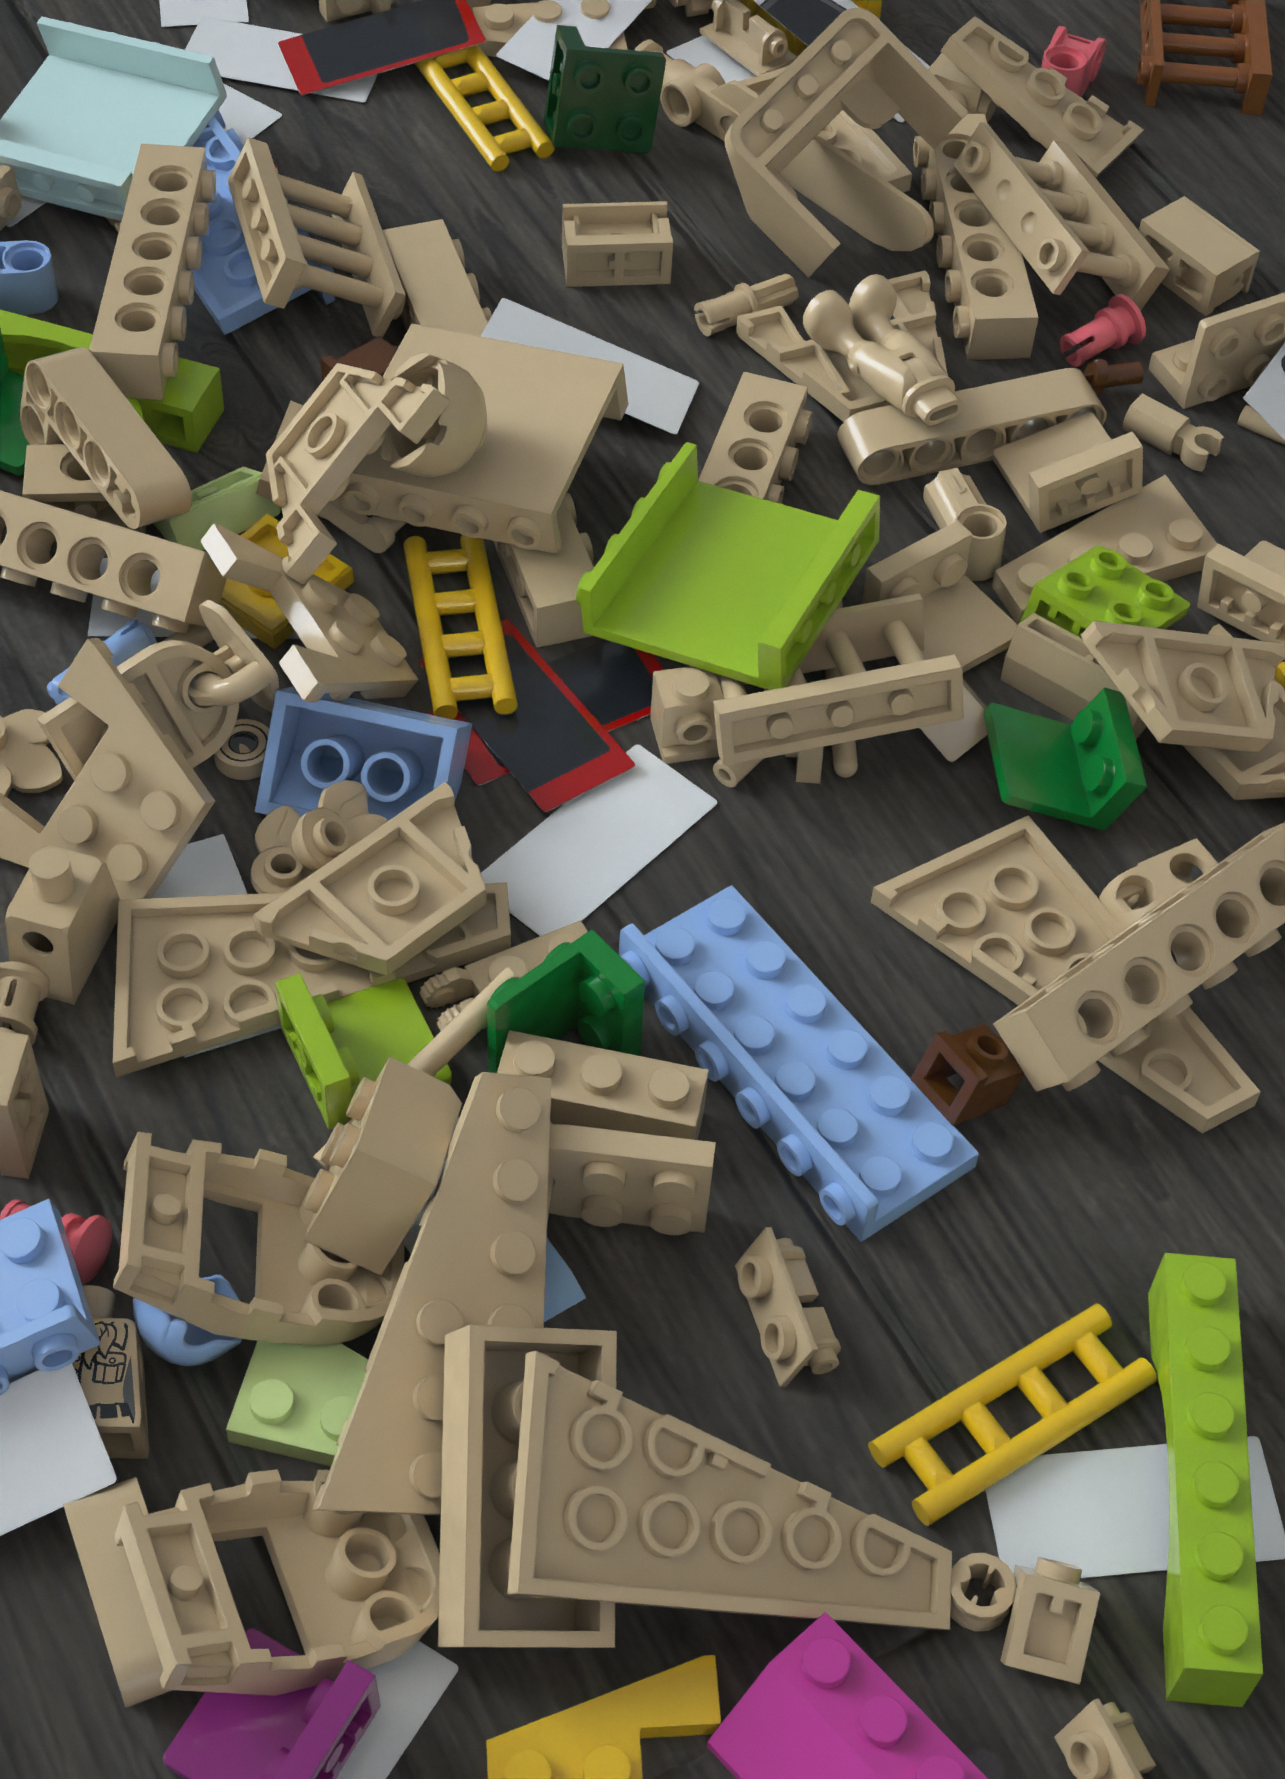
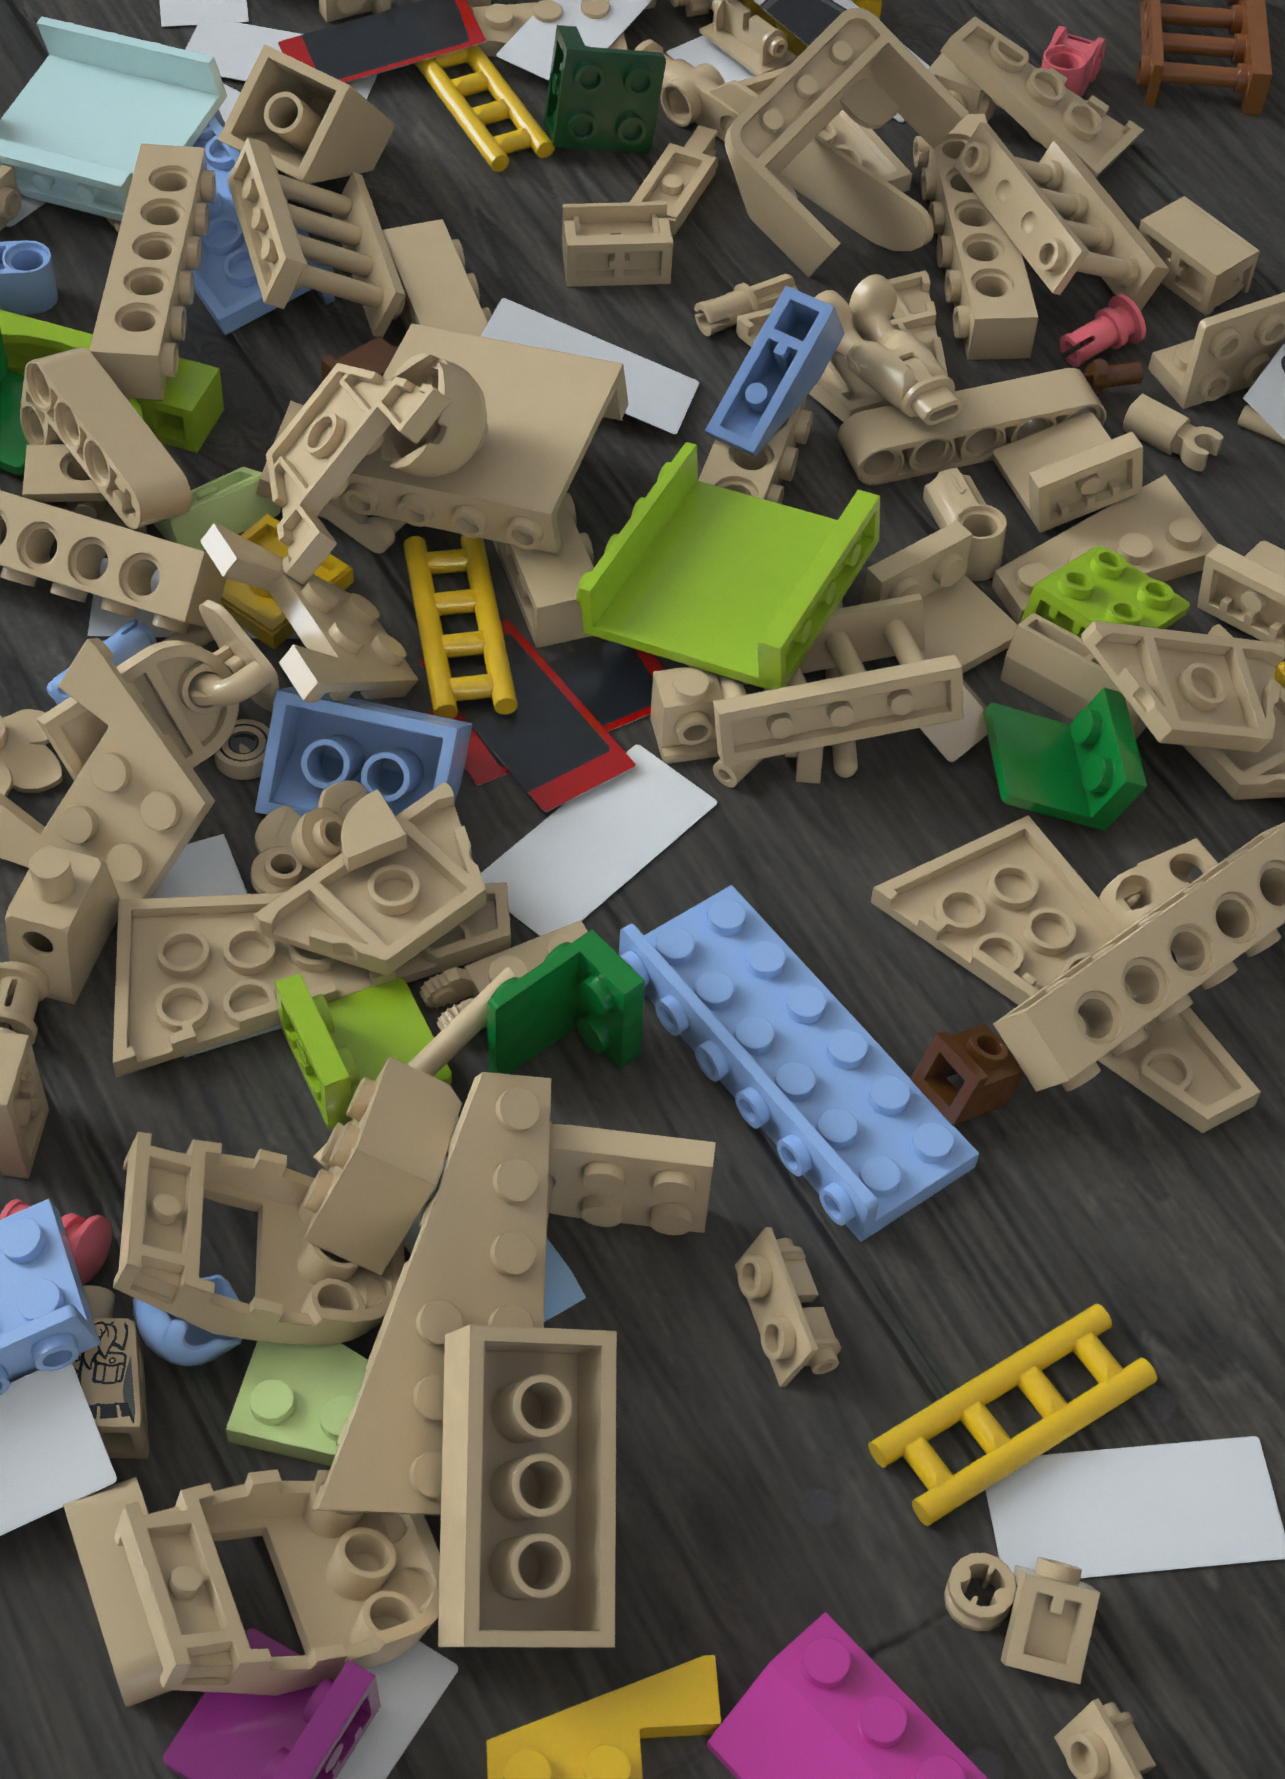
(308, 119): none -> tan slope
(370, 832): none -> tan tile
(611, 1087): tan brick -> none
(674, 1518): tan wing -> none
(681, 176): none -> tan hinge
(777, 371): none -> medium blue slope
(1211, 1566): lime arch -> none

